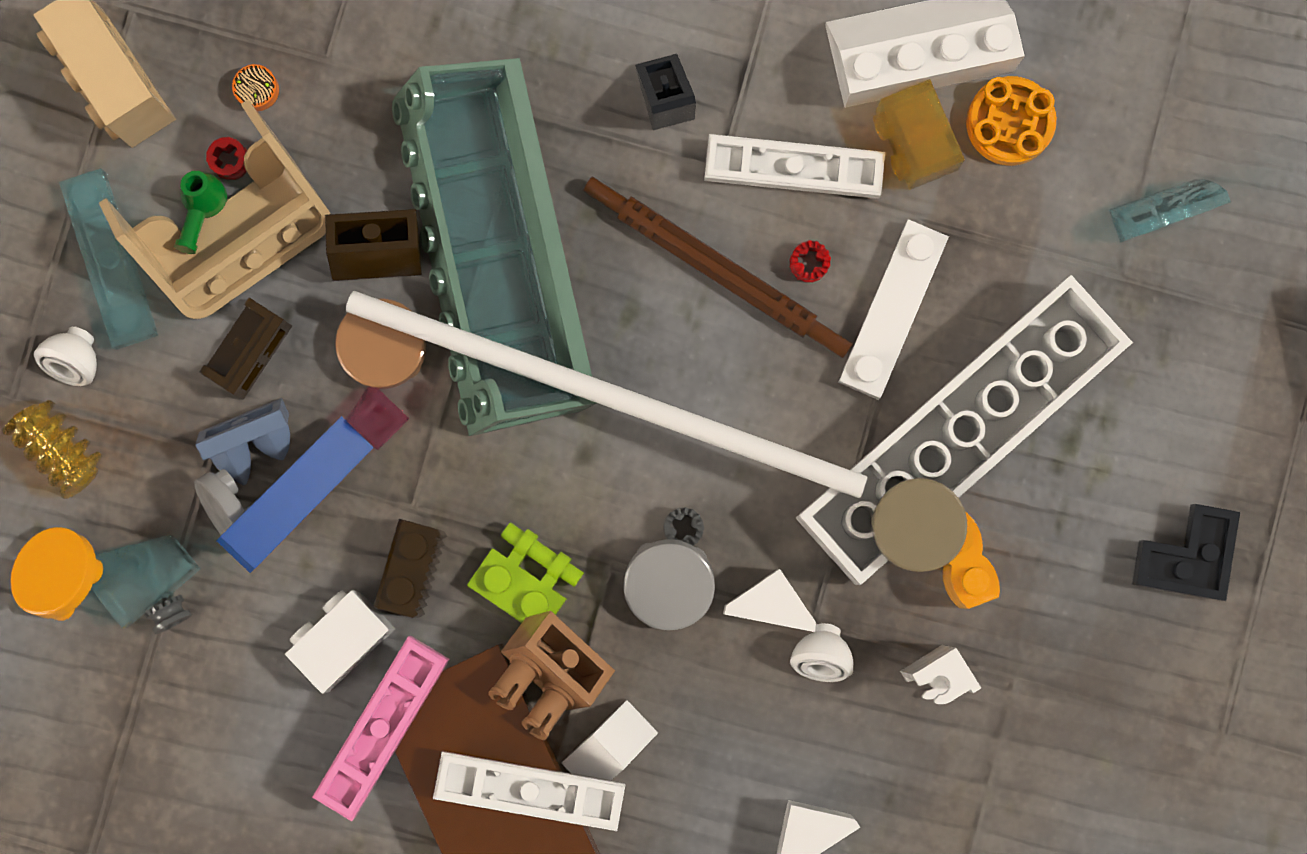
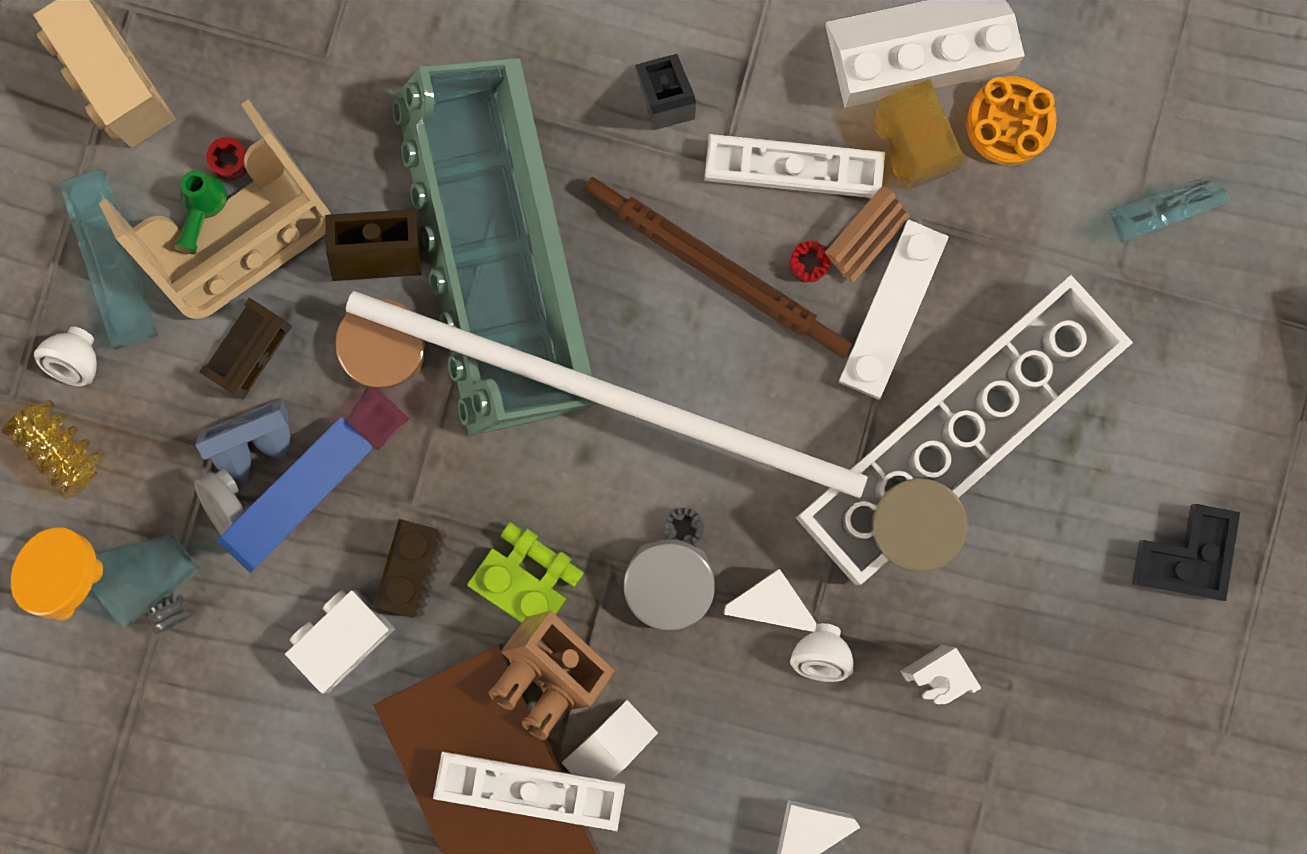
(256, 85): tile -> none
(380, 728): bright pink plate -> none
(867, 234): none -> medium nougat tile
(970, 575): light orange brick -> none

